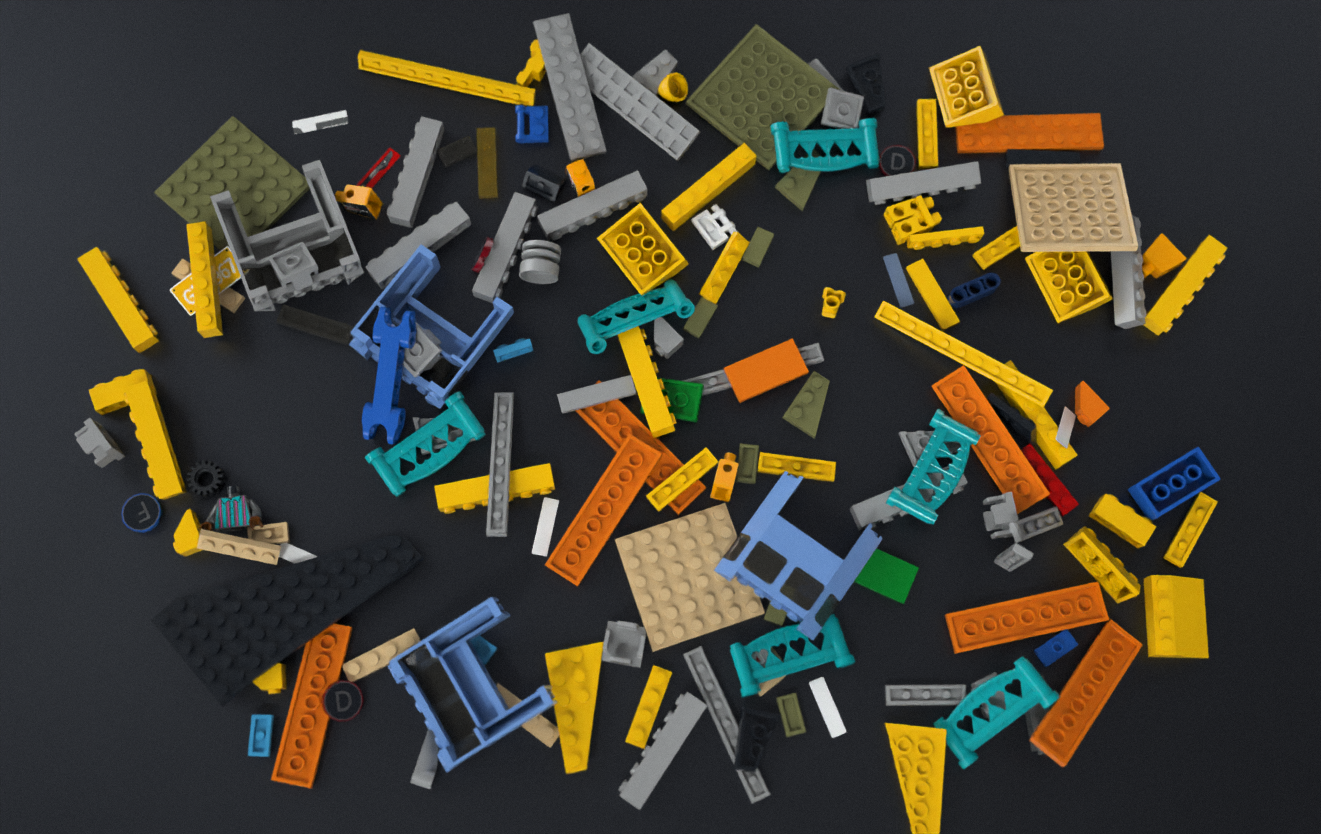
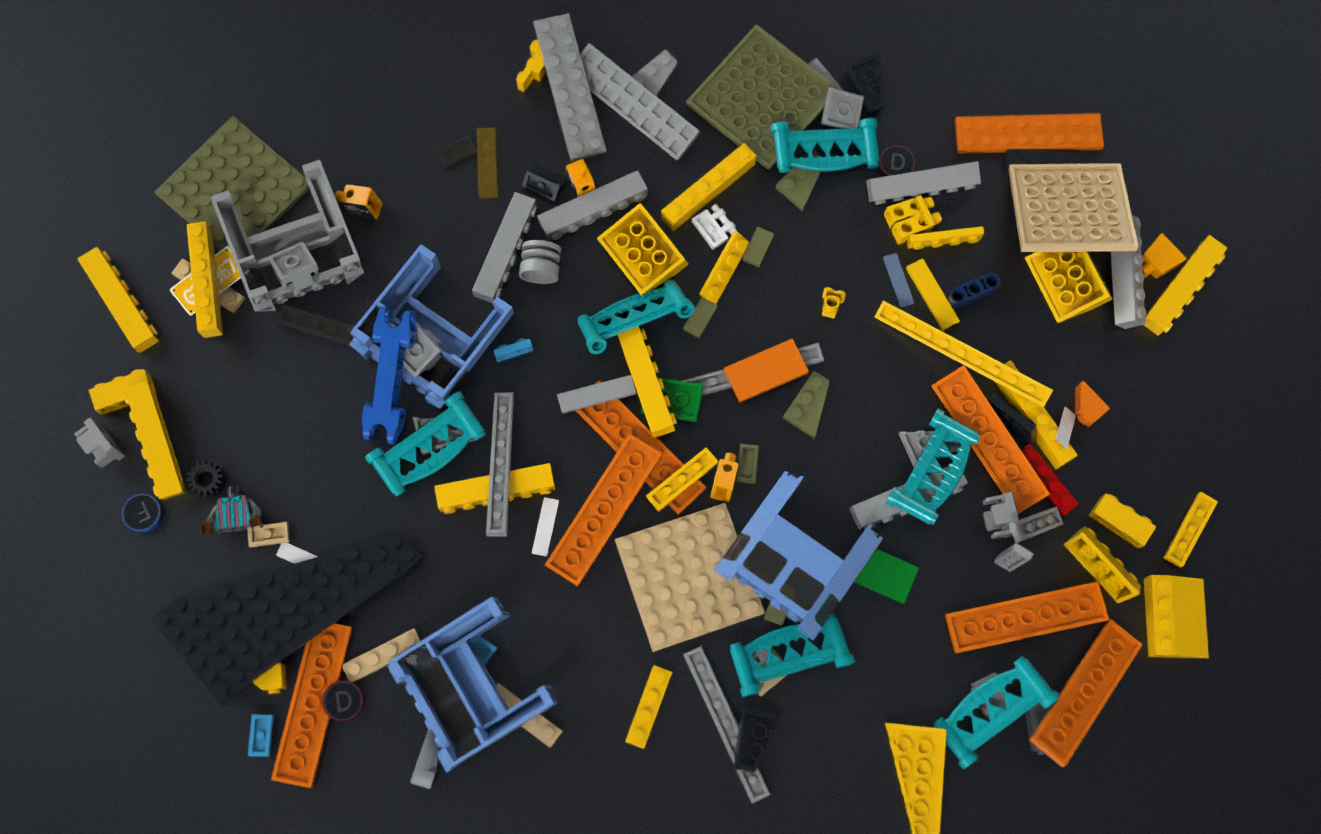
(187, 534): yellow slope -> none
(238, 547): tan plate -> none
(320, 122): white sticker -> none
(379, 169): red sticker -> none
(415, 172): light grey brick -> none
(431, 235): light grey brick -> none
(446, 78): yellow plate -> none
(482, 254): dark red tile -> none
(538, 124): blue plate -> none
(575, 687): yellow wing -> none
(624, 643): light grey panel -> none
(662, 751): light grey brick -> none
(666, 339): light grey slope -> none
(673, 87): yellow hat -> none
(791, 715): olive tile -> none
(796, 466): yellow tile -> none
(827, 707): white sticker -> none
(924, 694): light grey tile -> none
(927, 134): yellow plate -> none
(966, 89): yellow slope -> none
(998, 248): yellow plate -> none
(1055, 647): blue plate -> none
(1174, 484): blue brick -> none

